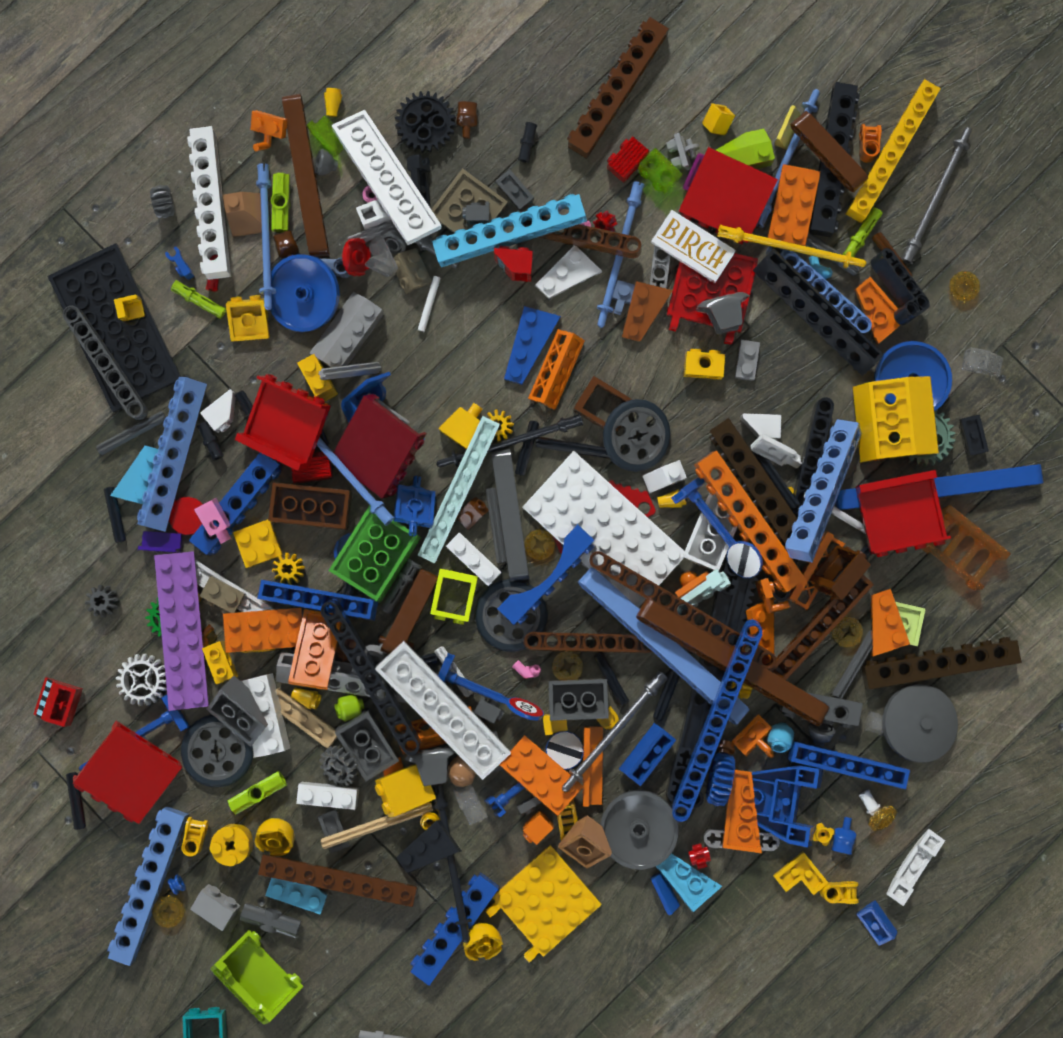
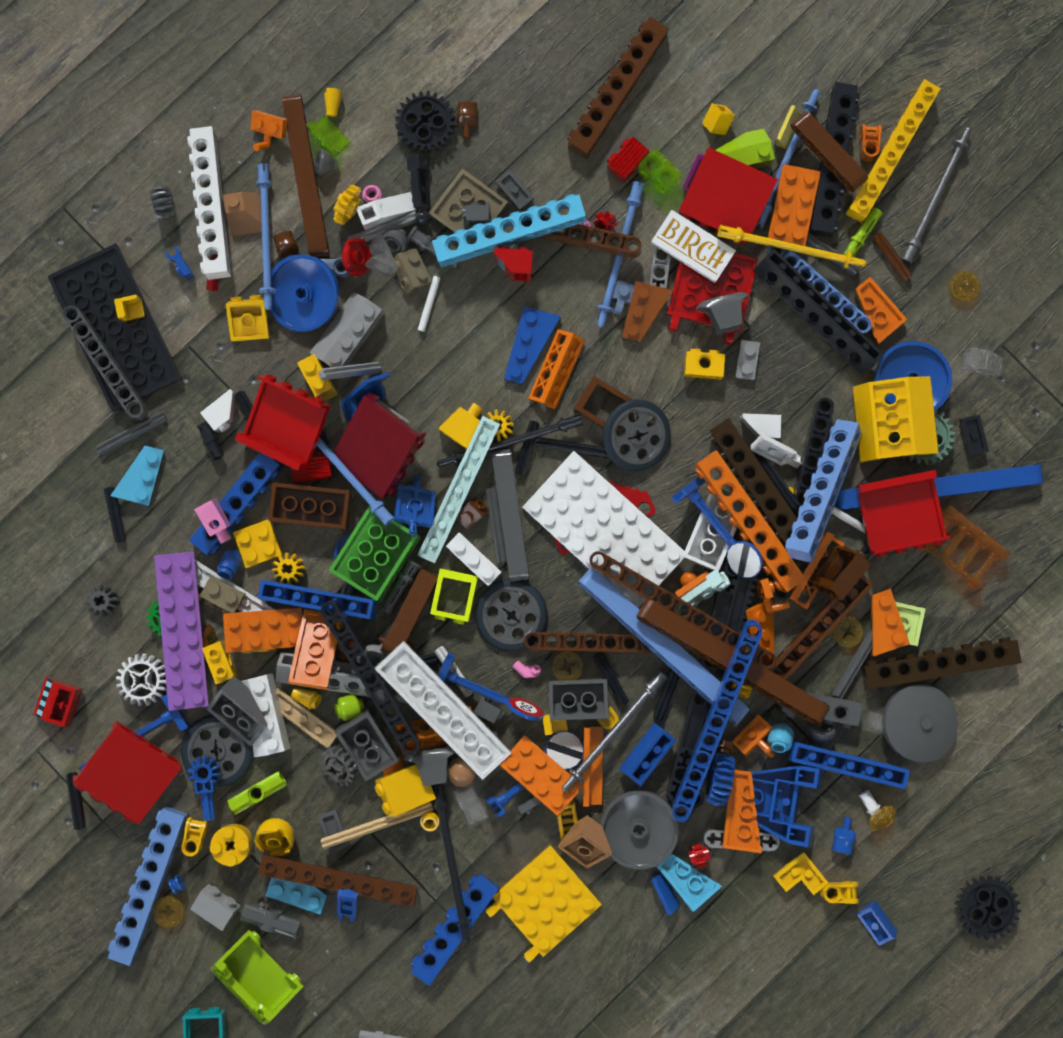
(161, 542): dark purple panel -> none
(180, 449): medium blue brick -> none
(183, 516): red tile -> none
(192, 296): lime pin -> none
(205, 785): none -> blue gear
(229, 564): none -> blue brick
(281, 191): lime piece -> none
(328, 795): white brick -> none
(347, 204): none -> yellow gear
(347, 904): none -> blue hinge
(386, 177): white plate -> none
(428, 848): black wing -> none
(484, 942): yellow cylinder -> none
(527, 142): black pin -> none
(530, 542): clear yellow gear -> none
(537, 827): orange brick -> none
(567, 272): white wing -> none
(575, 545): blue arch -> none
(664, 476): white slope -> none
(666, 502): yellow cone -> none
(678, 144): light grey hips -> none
(822, 270): medium azure arm -> none
(825, 840): yellow plate -> none
(901, 286): black beam -> none
(913, 866): white slope -> none
(1004, 913): none -> black gear

